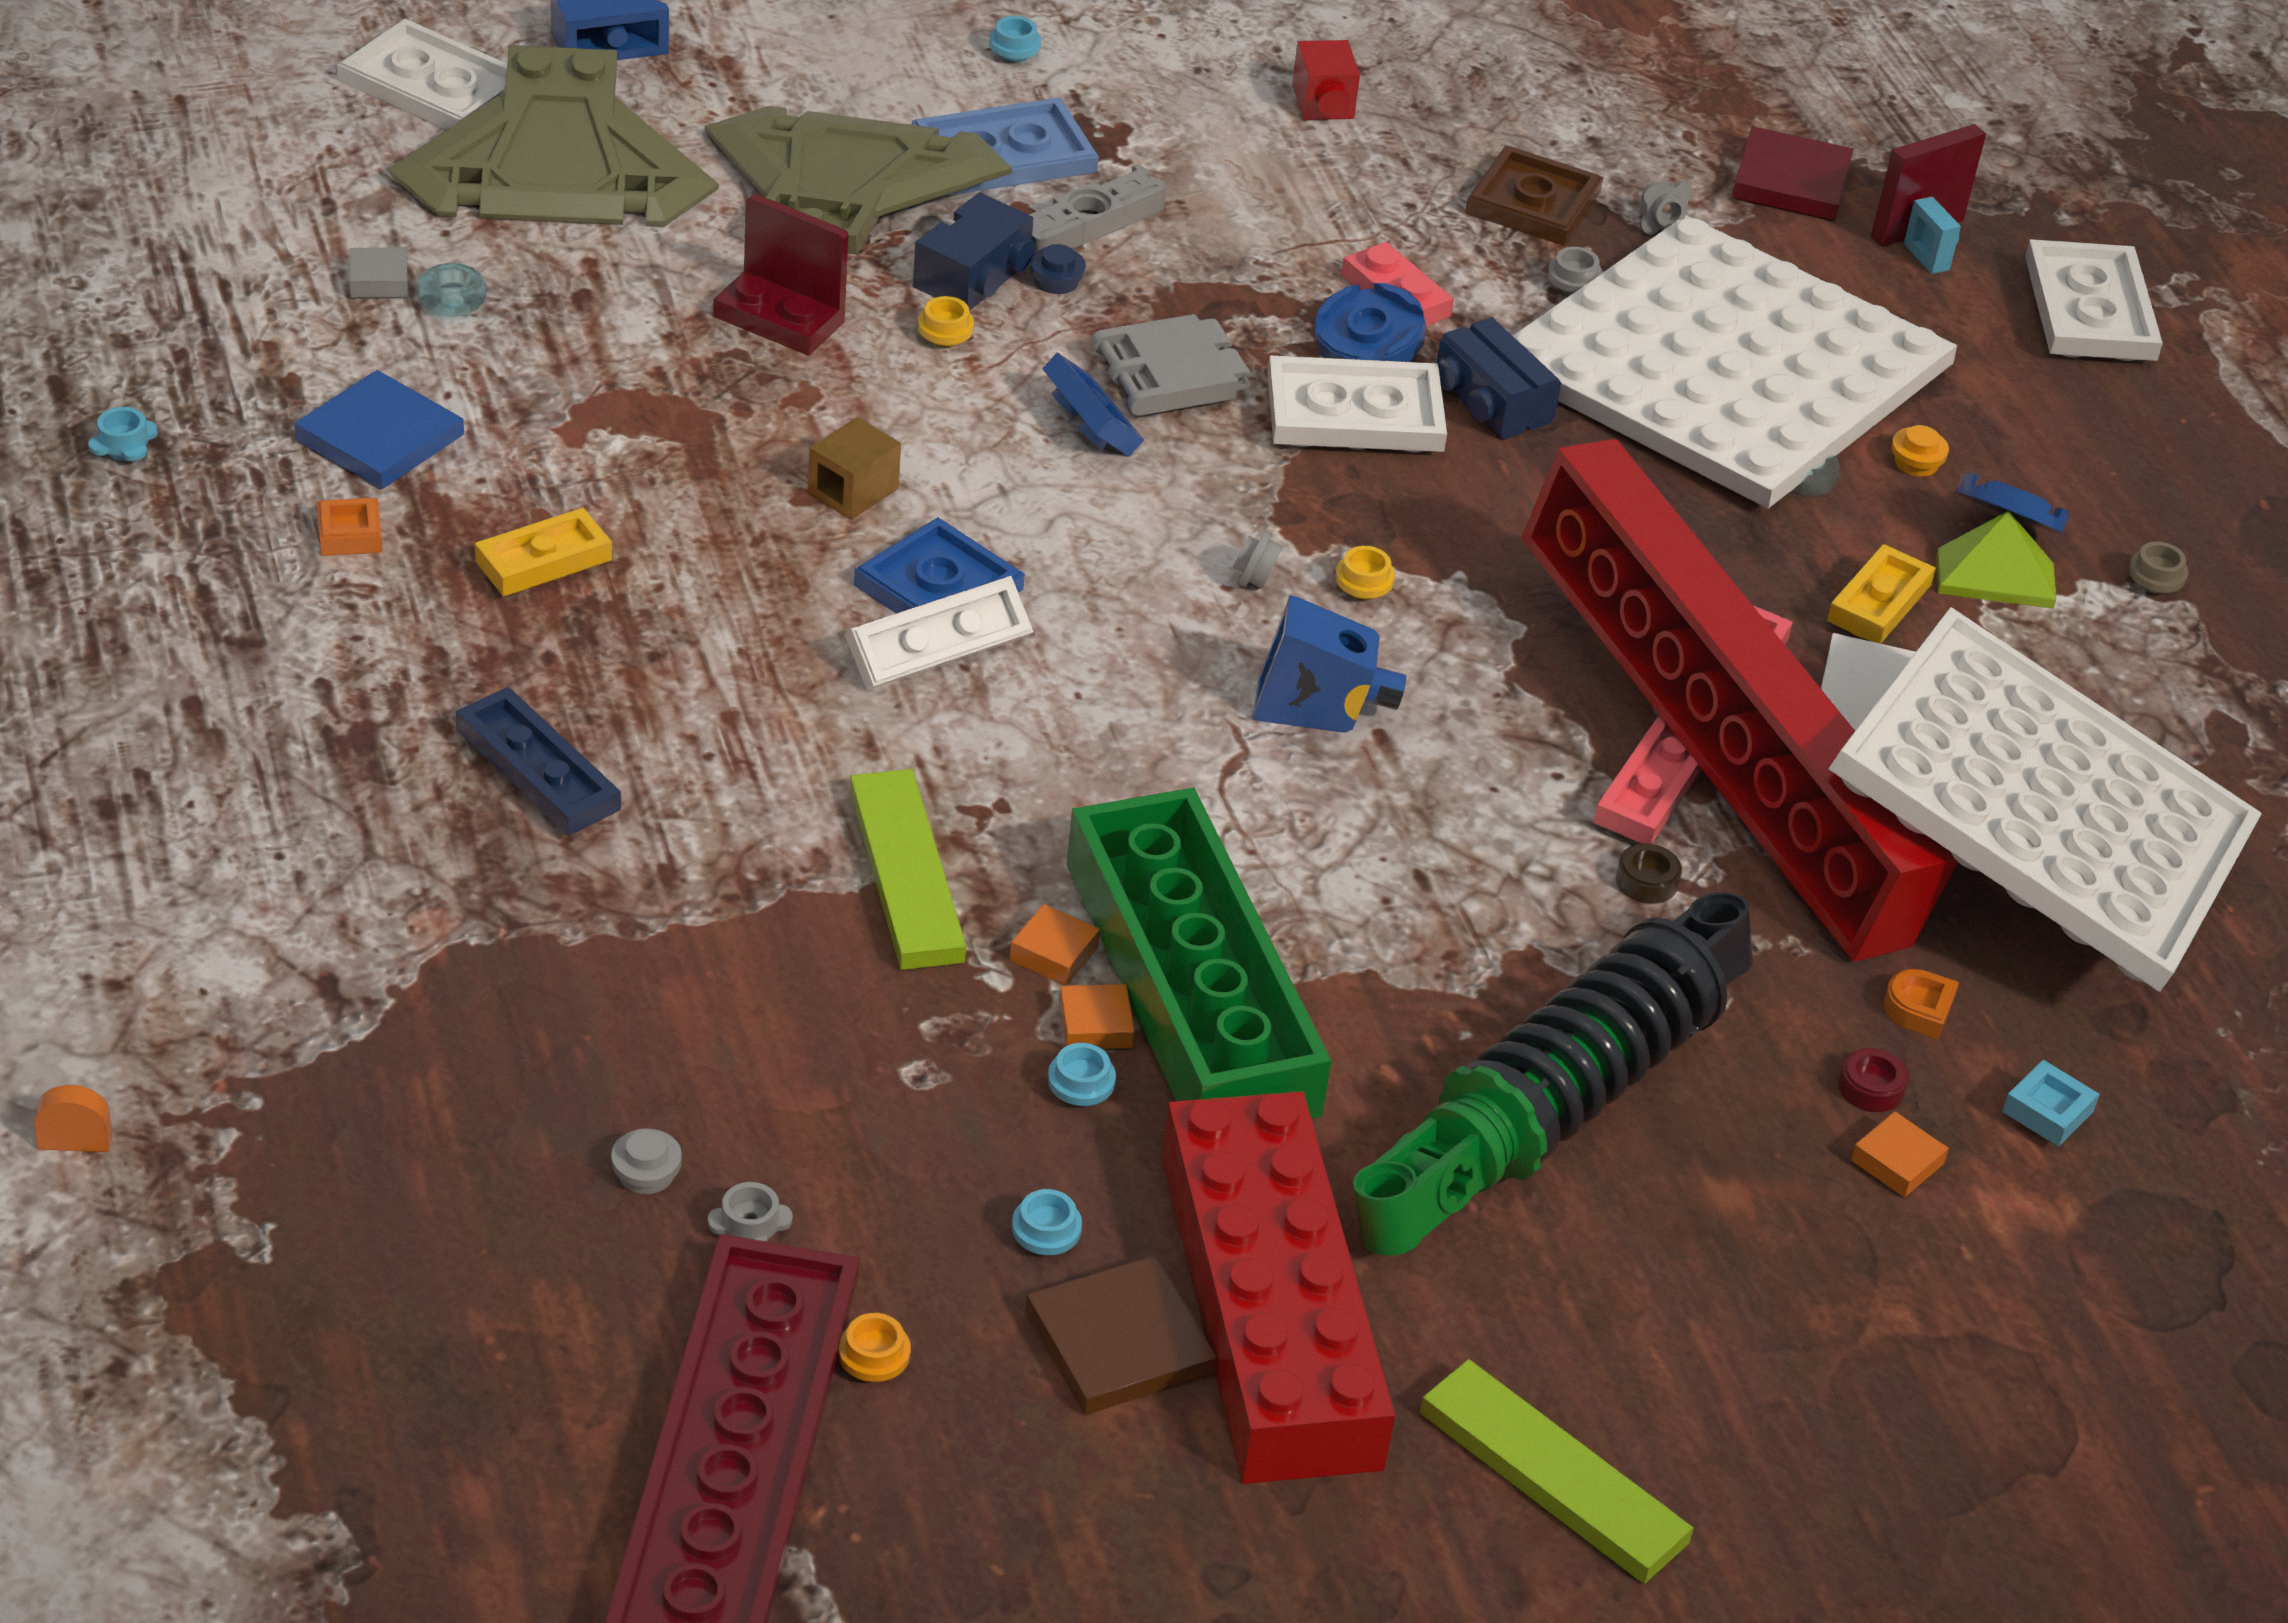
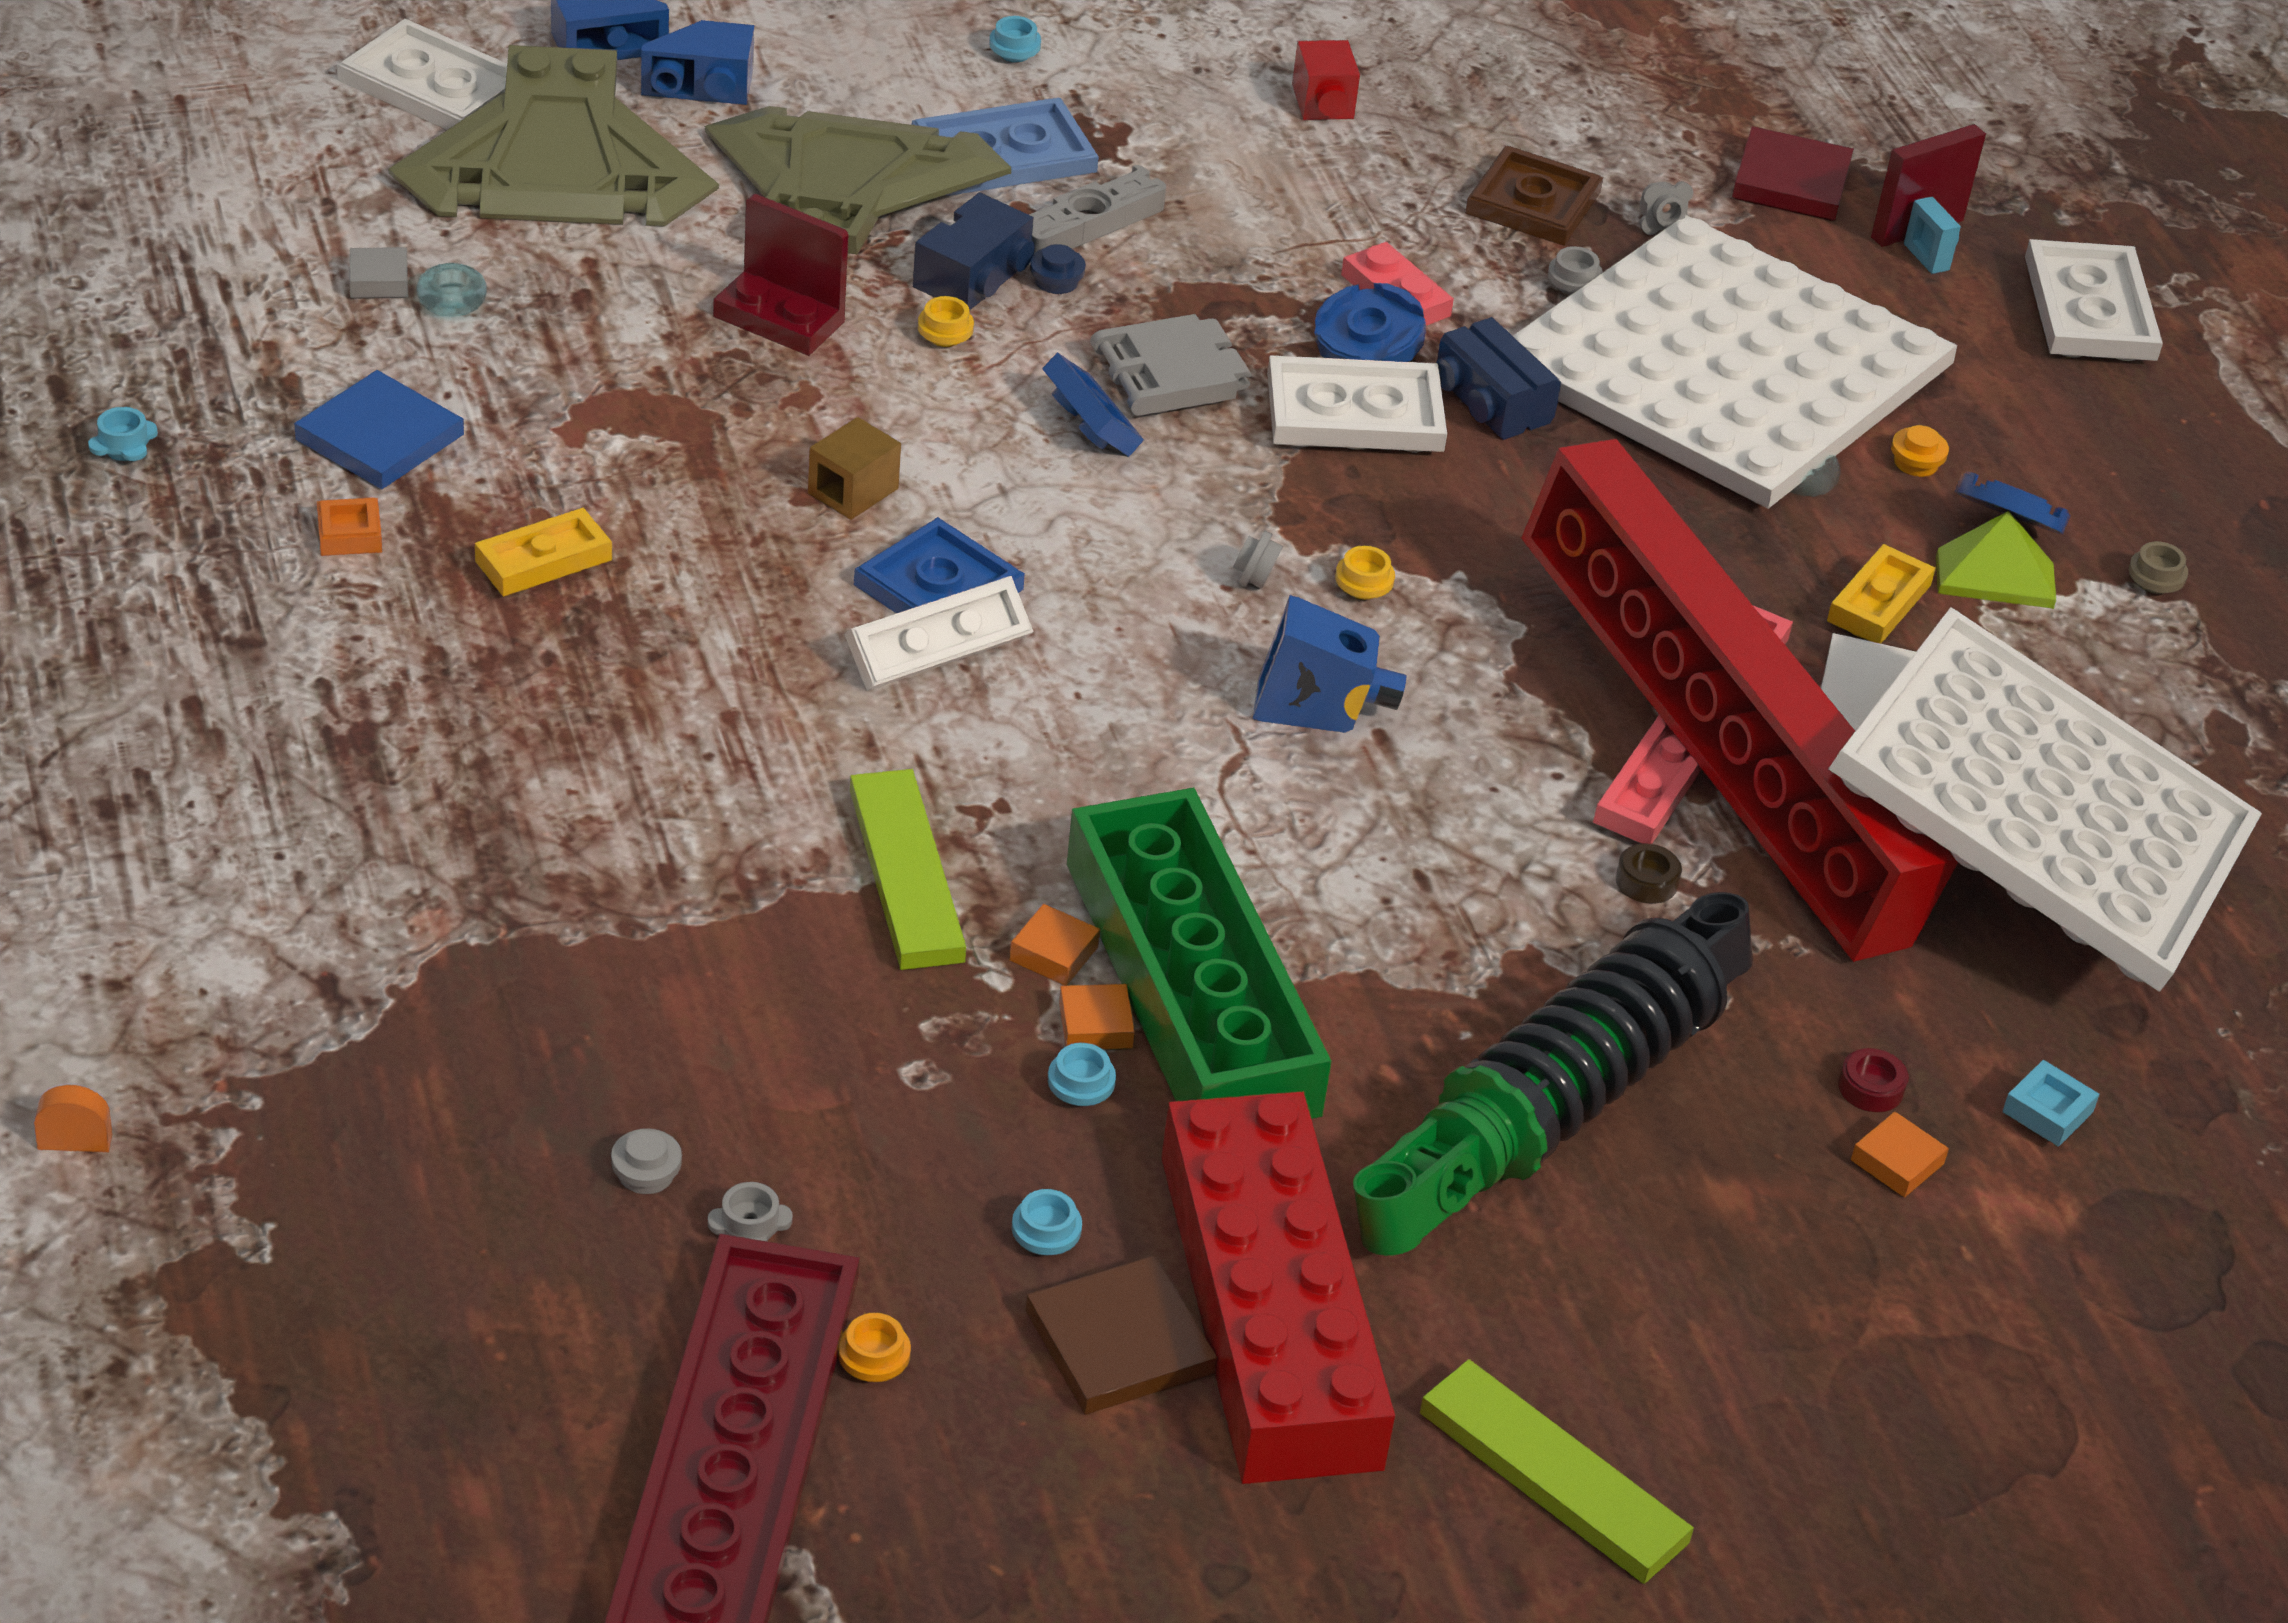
(538, 761): dark blue plate -> none
(700, 63): none -> blue slope
(1920, 1001): orange tile -> none

